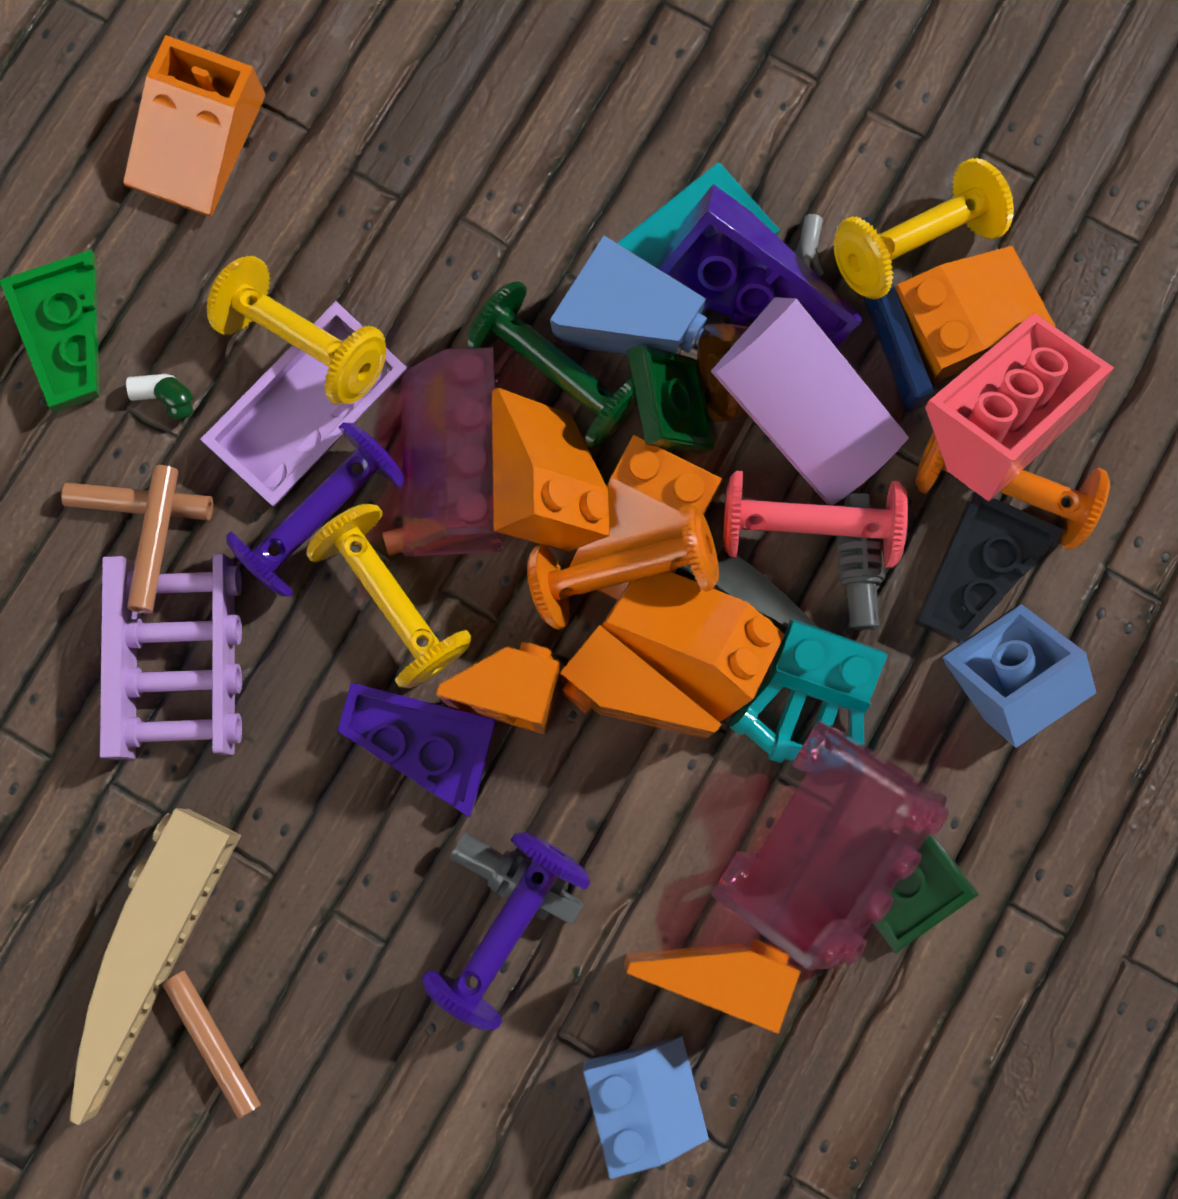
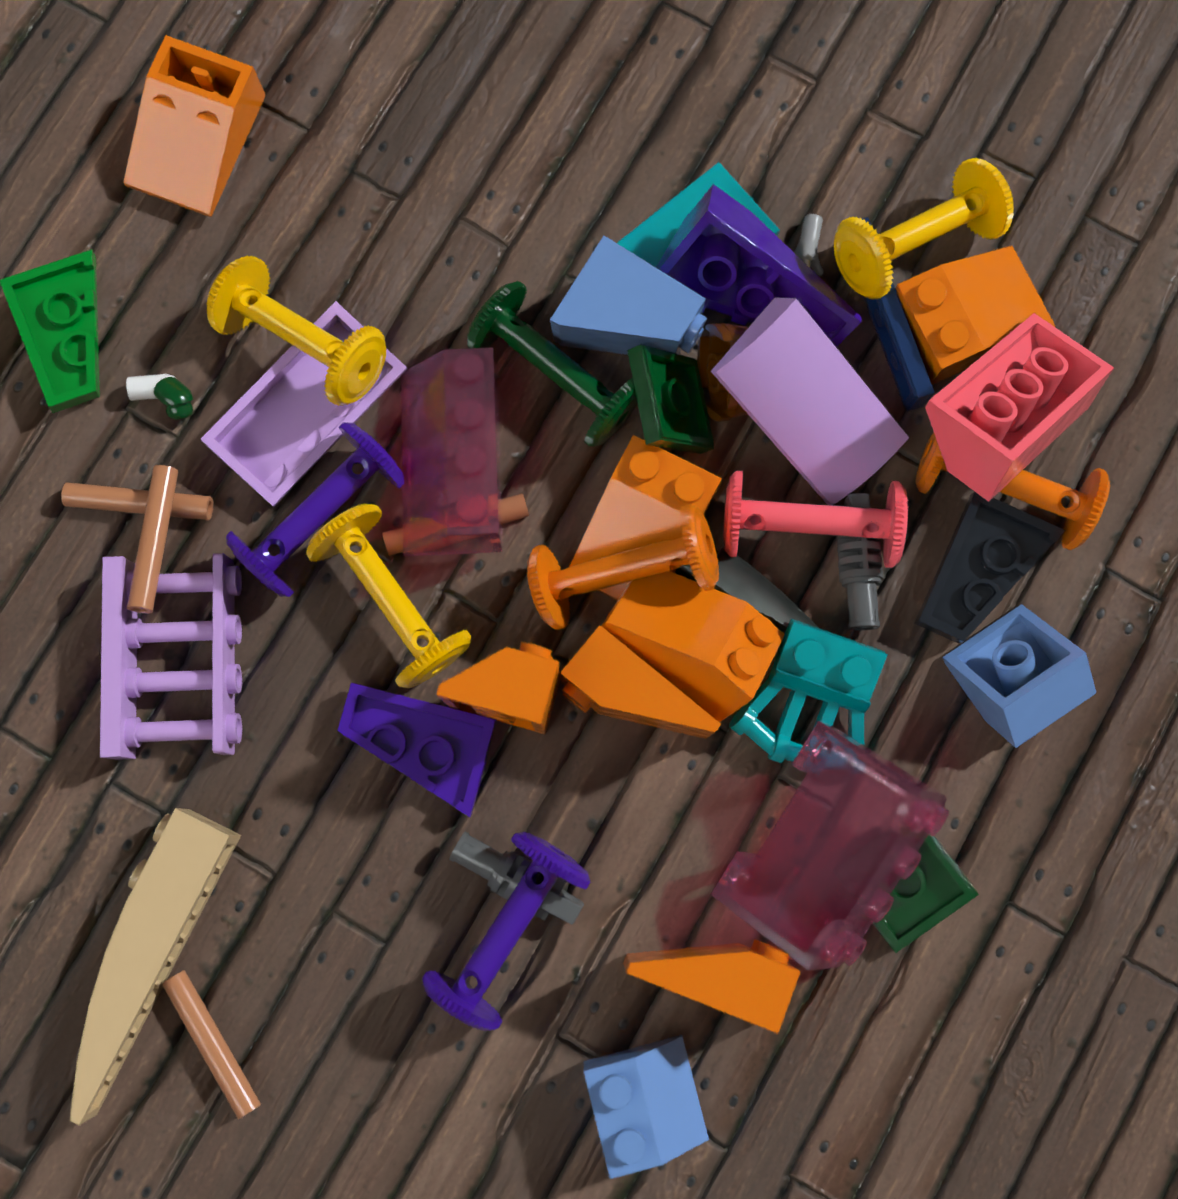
(544, 476): orange slope -> none

